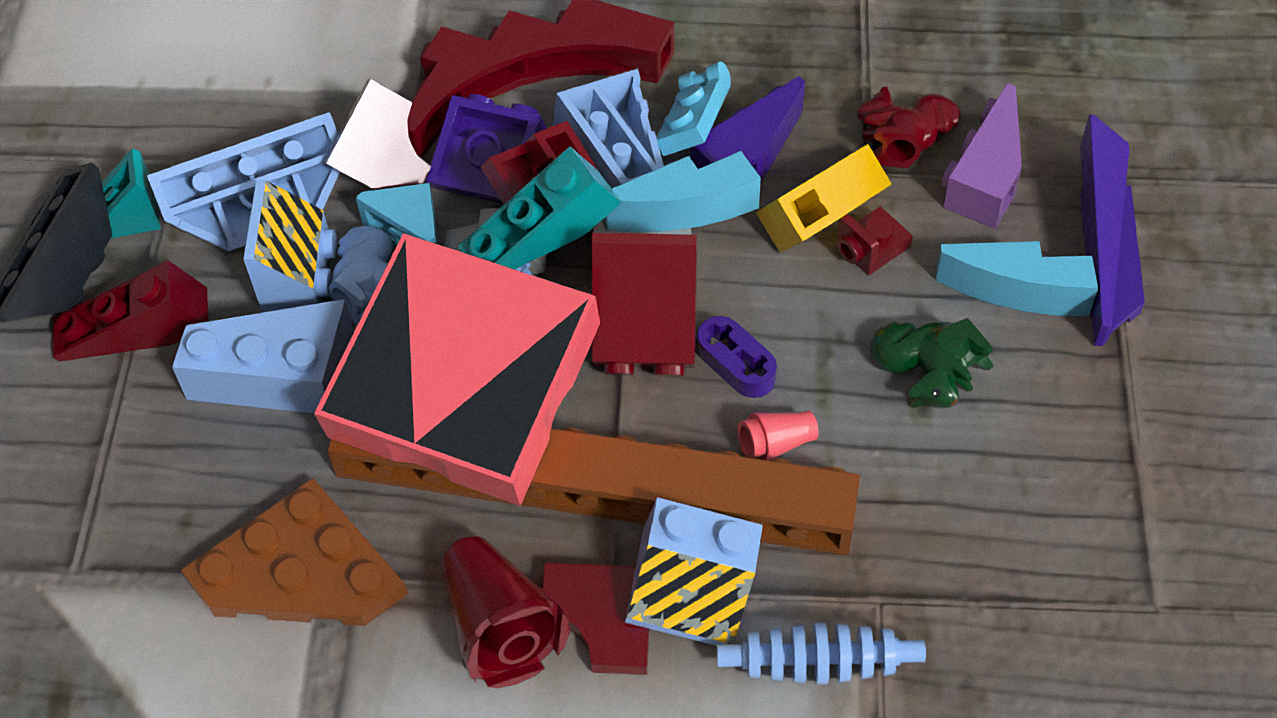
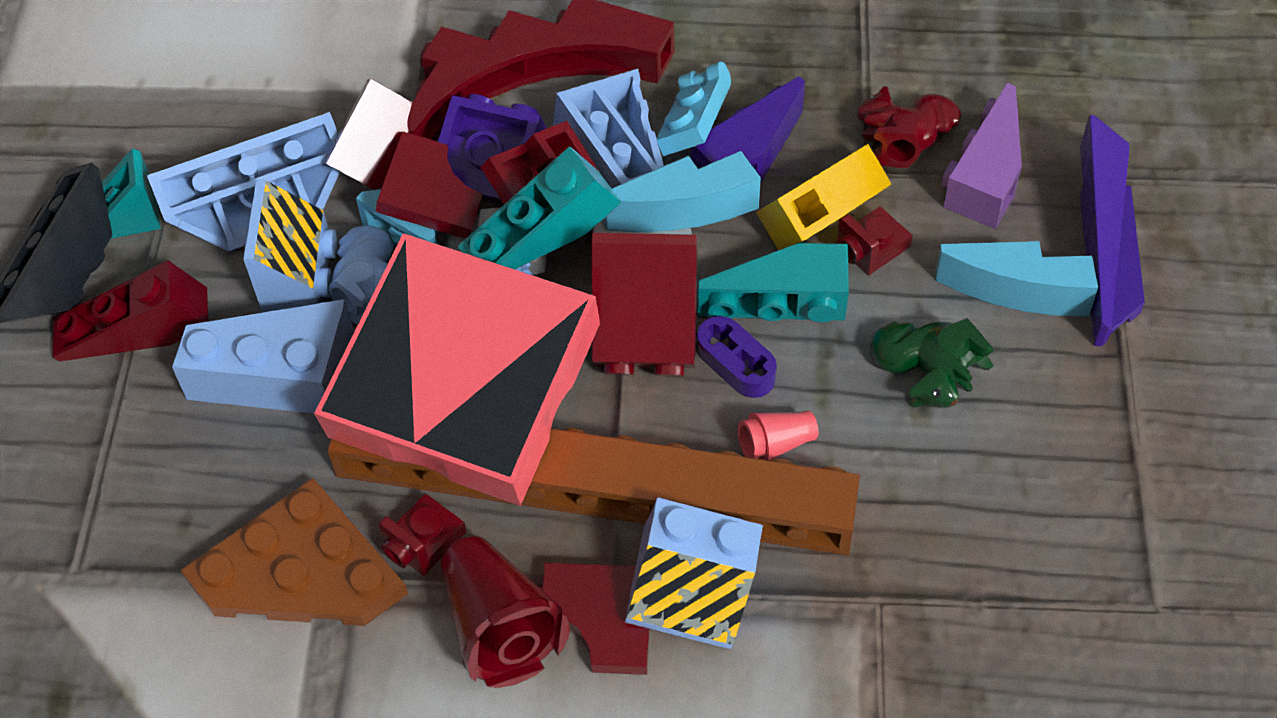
(421, 535): none -> dark red bracket
(426, 190): none -> dark red tile
(791, 283): none -> teal slope
(821, 653): light blue piece -> none

